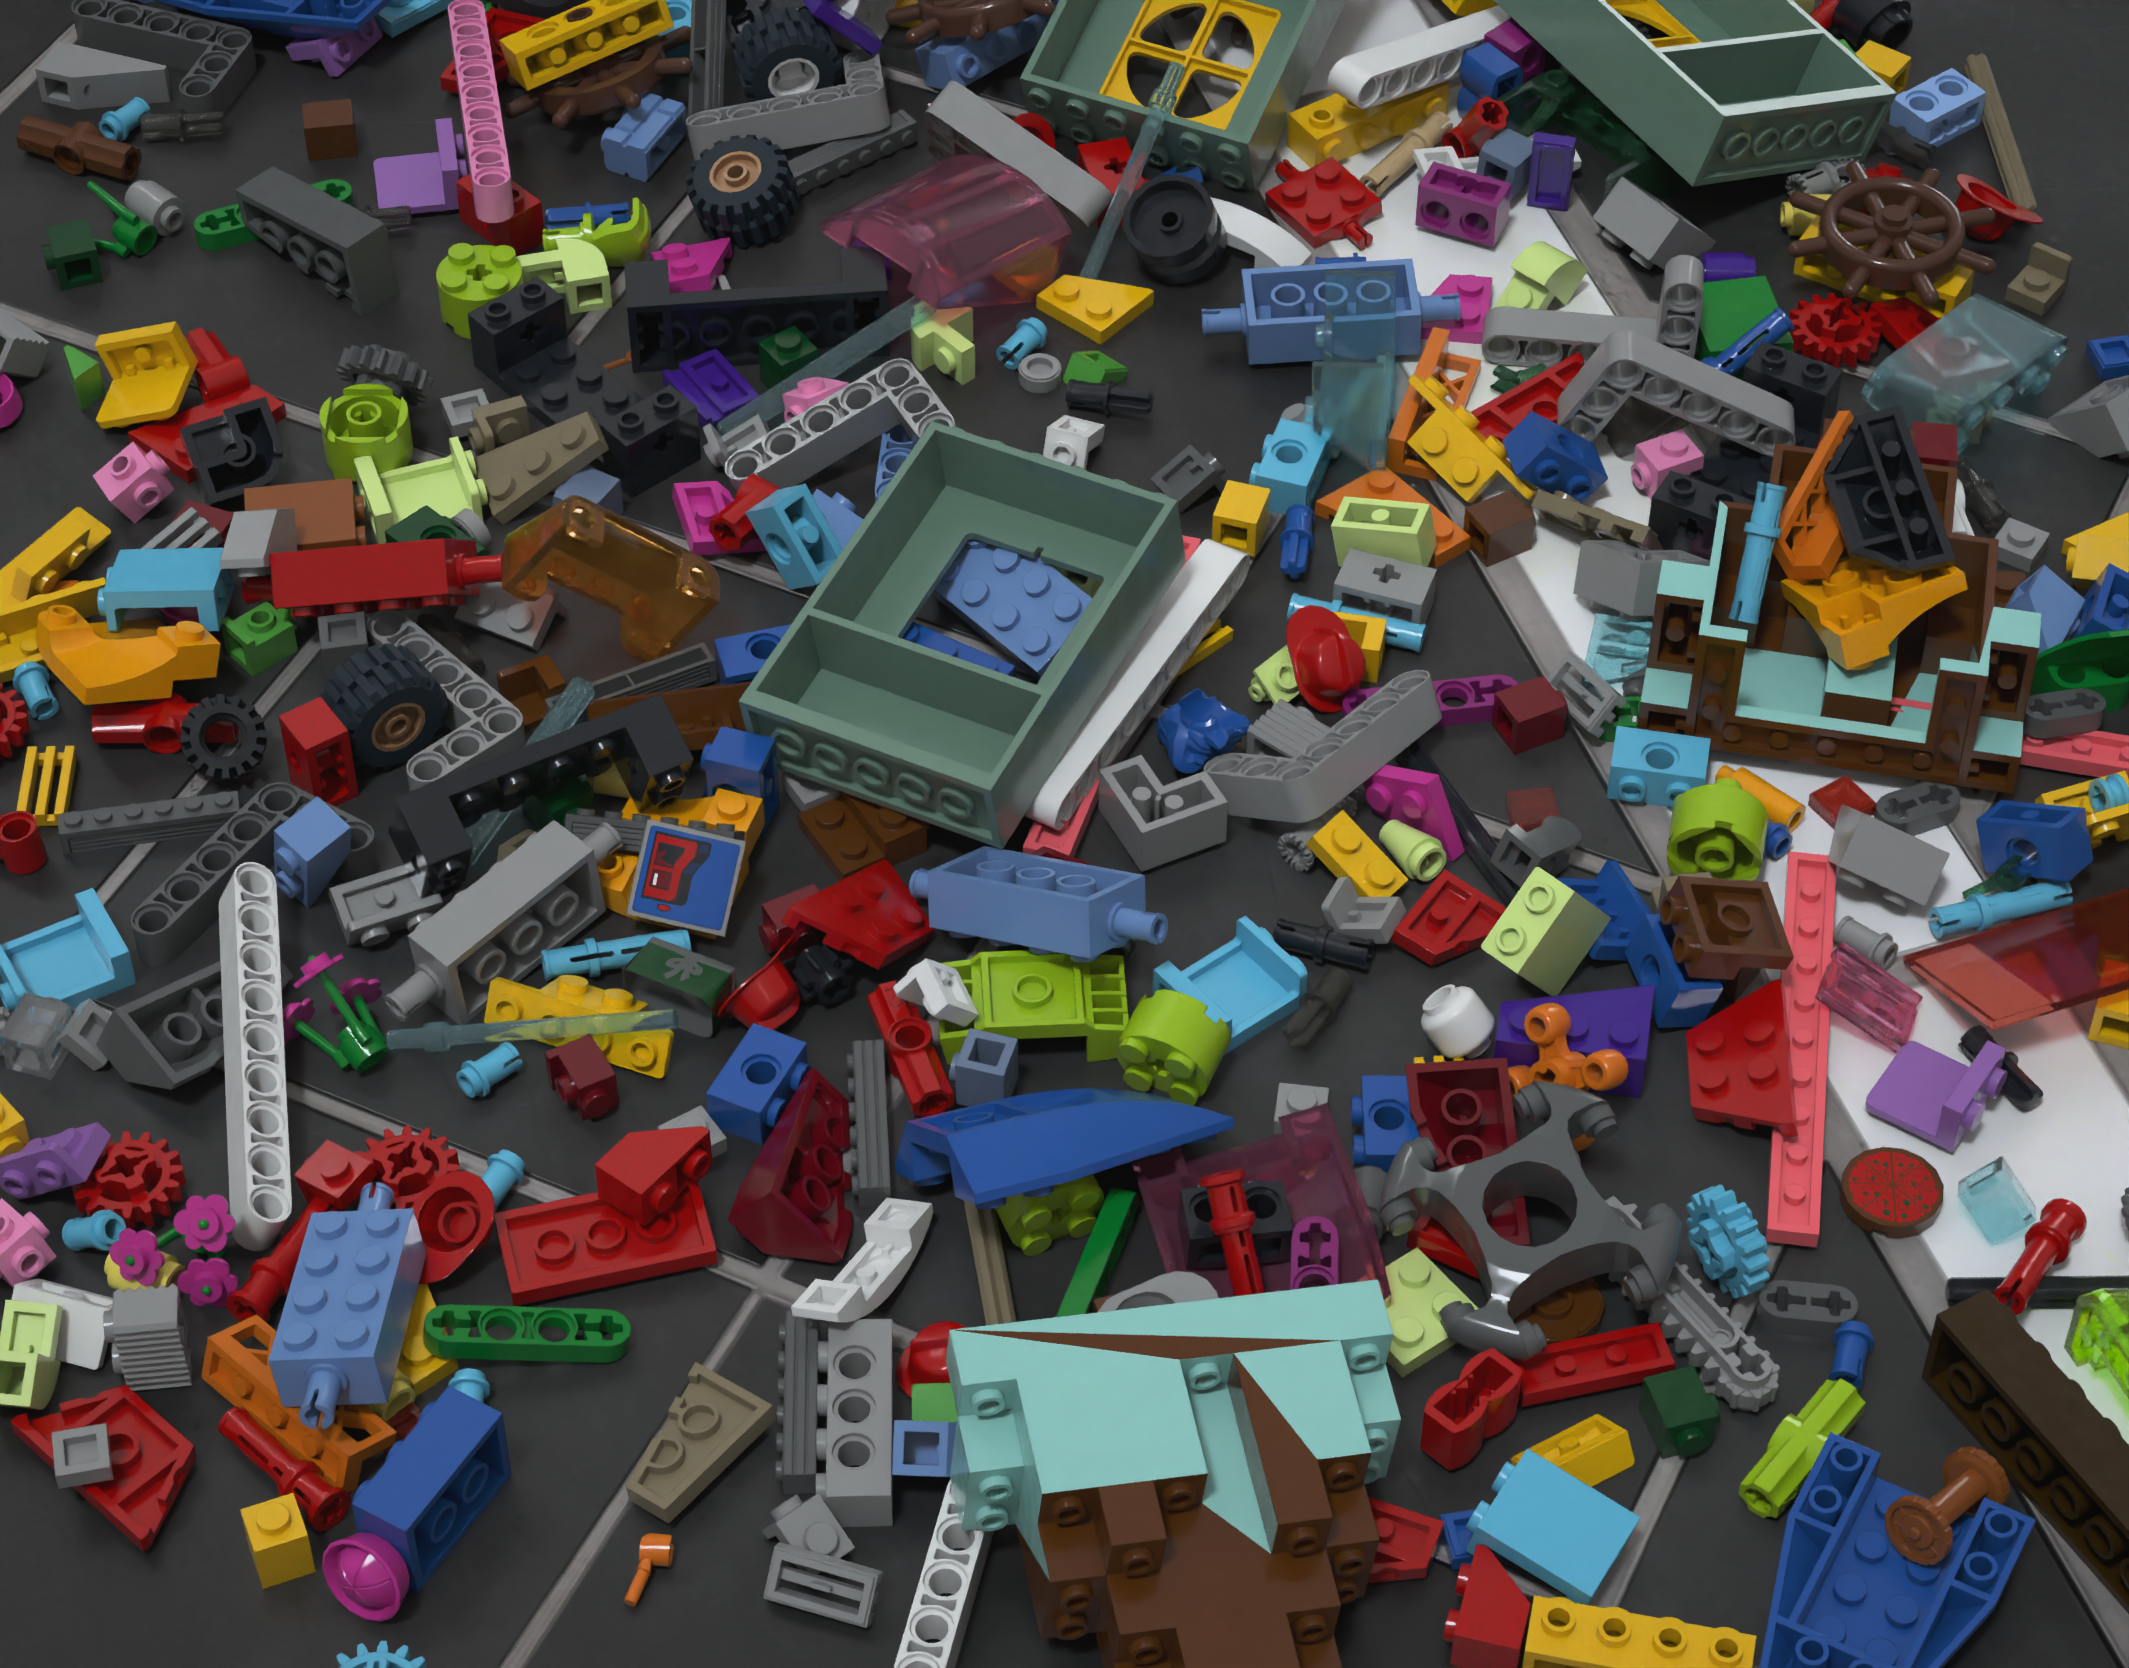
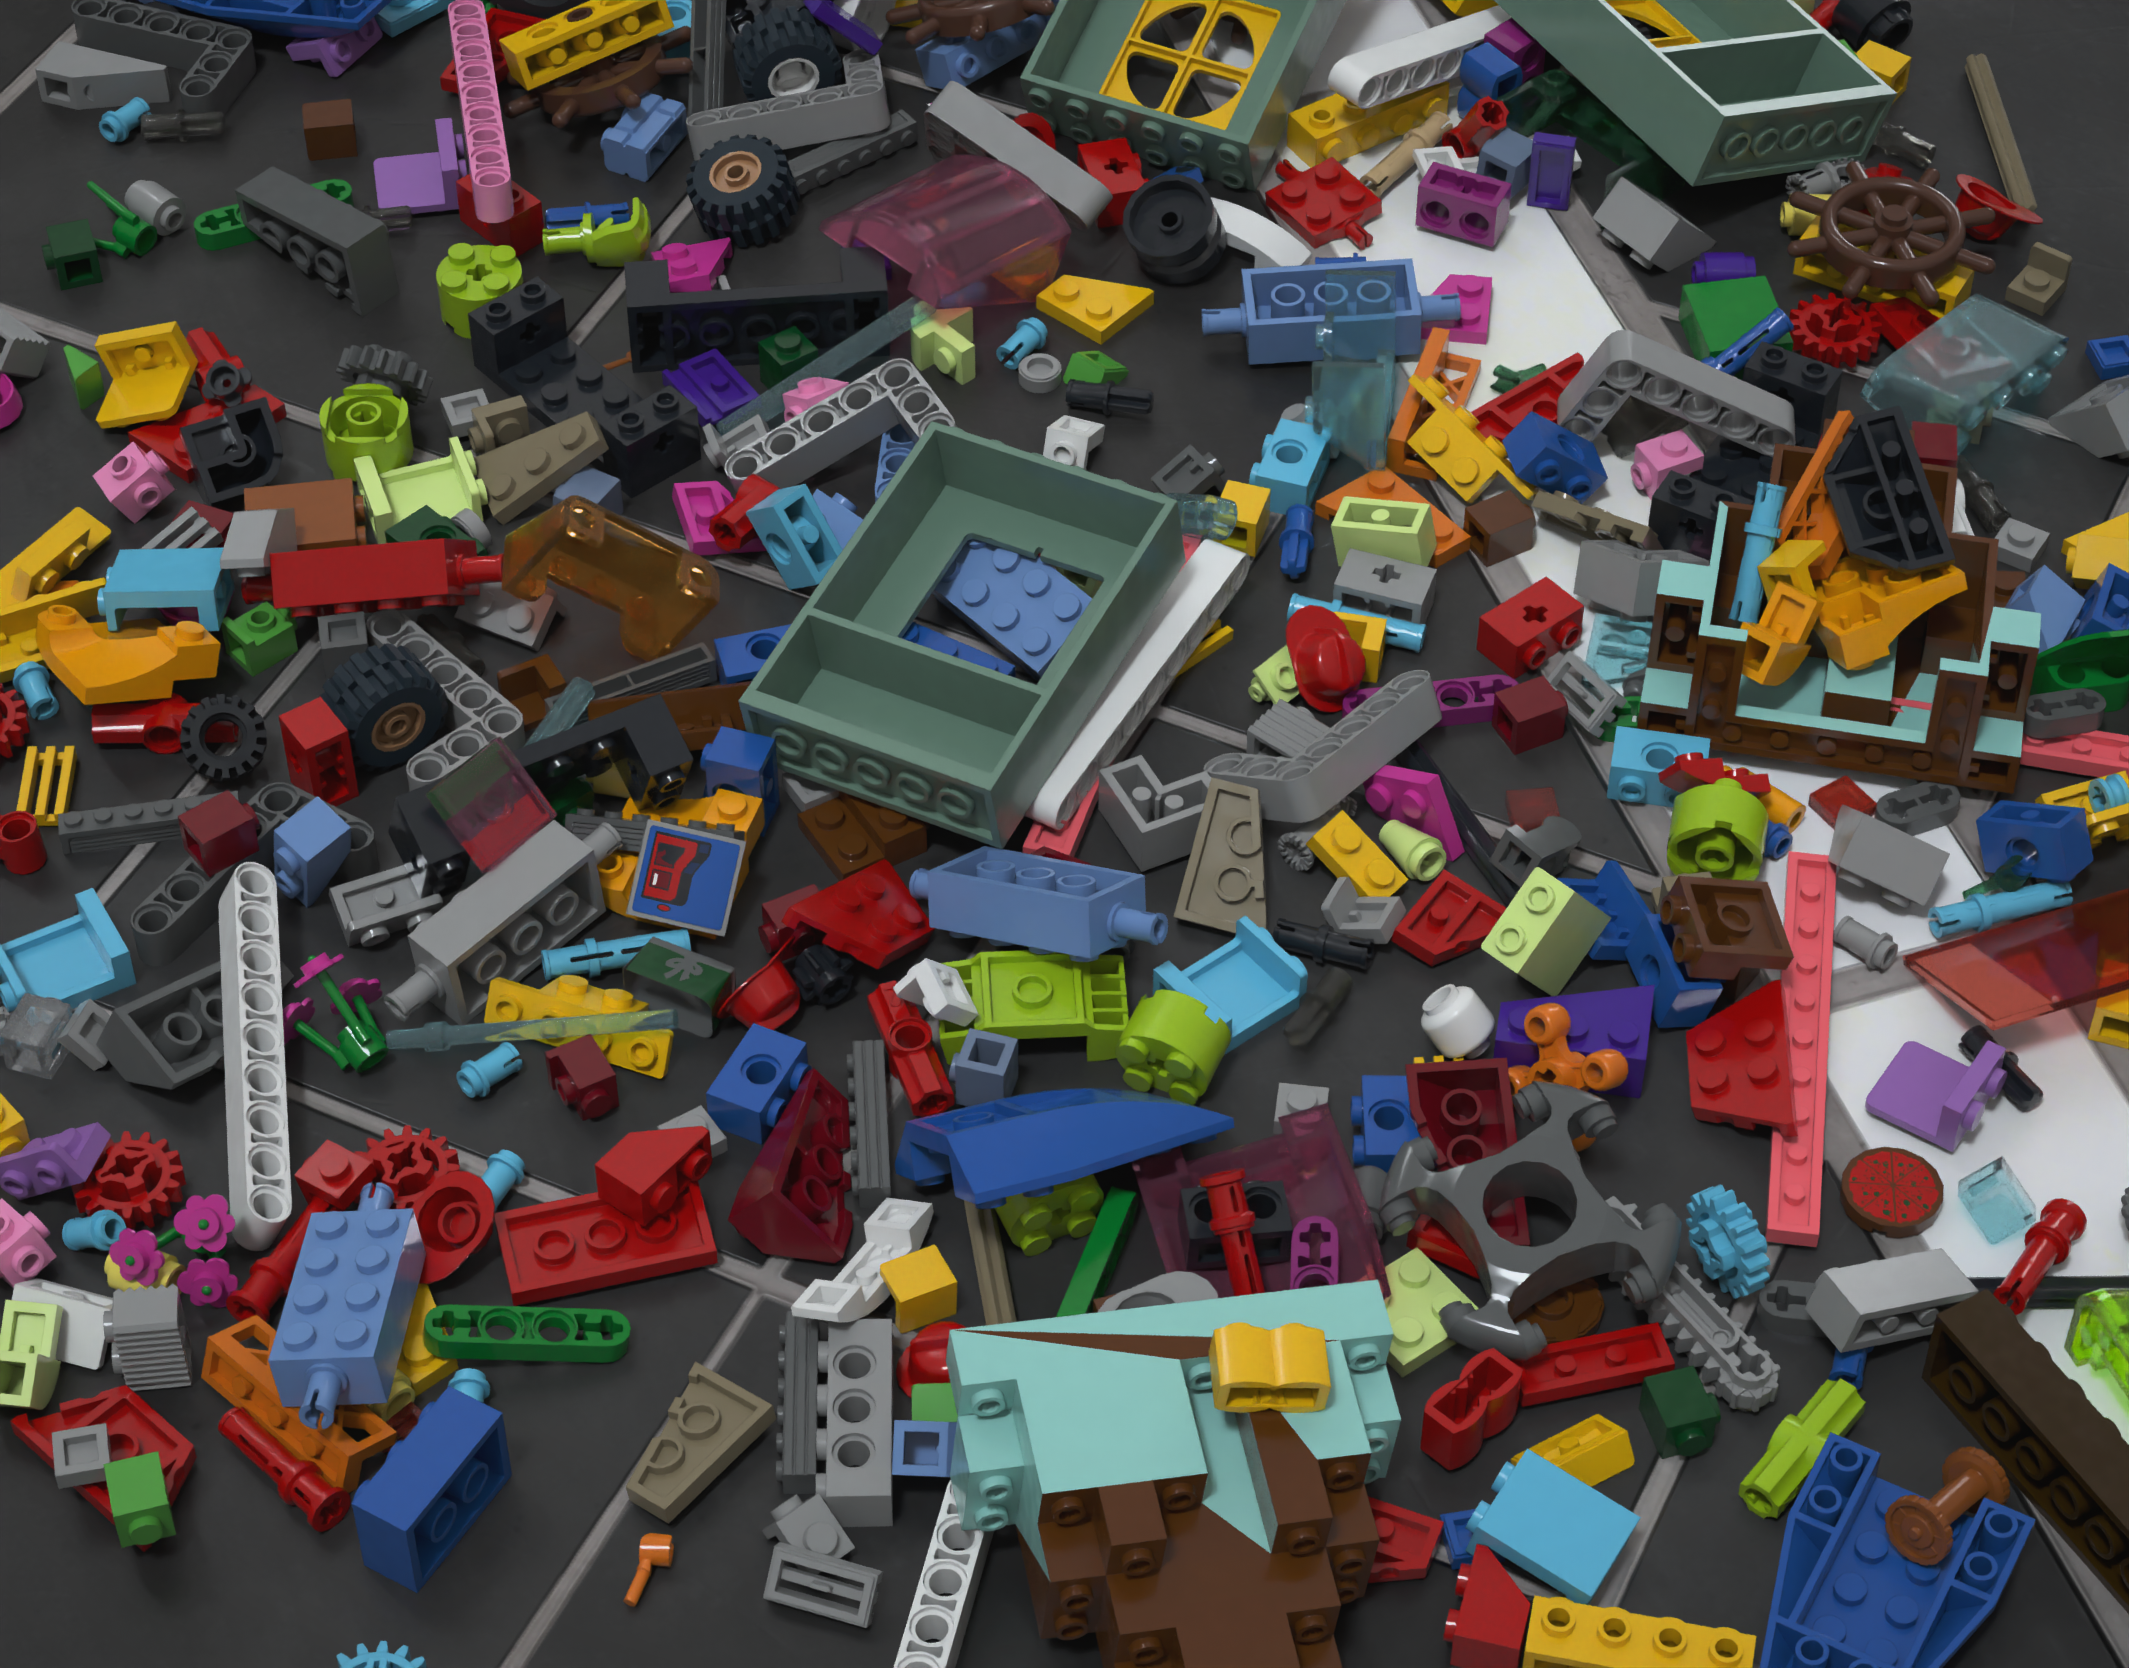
(79, 148): reddish brown piece -> none
(139, 1499): none -> bright green brick
(219, 832): none -> dark red brick
(221, 372): none -> black plate
(278, 1540): yellow brick -> none
(366, 1576): dark pink hat -> none
(491, 804): none -> clear pink tile
(572, 269): yellowish green brick -> none
(921, 1287): none -> yellow panel
(1160, 105): clear light blue bar -> none
(1199, 730): blue hair -> none
(1206, 515): none -> clear light blue beam
(1226, 861): none -> dark tan wing
(1269, 1368): none -> yellow brick
(1530, 628): none -> red brick
(1541, 276): yellowish green brick -> none
(1551, 336): light grey beam -> none
(1693, 771): none -> red slope
(1779, 640): none -> light orange brick
(1791, 565): none -> yellow panel
(1869, 997): clear pink plate -> none
(1886, 1298): none -> light grey brick
(1939, 108): light blue brick -> none

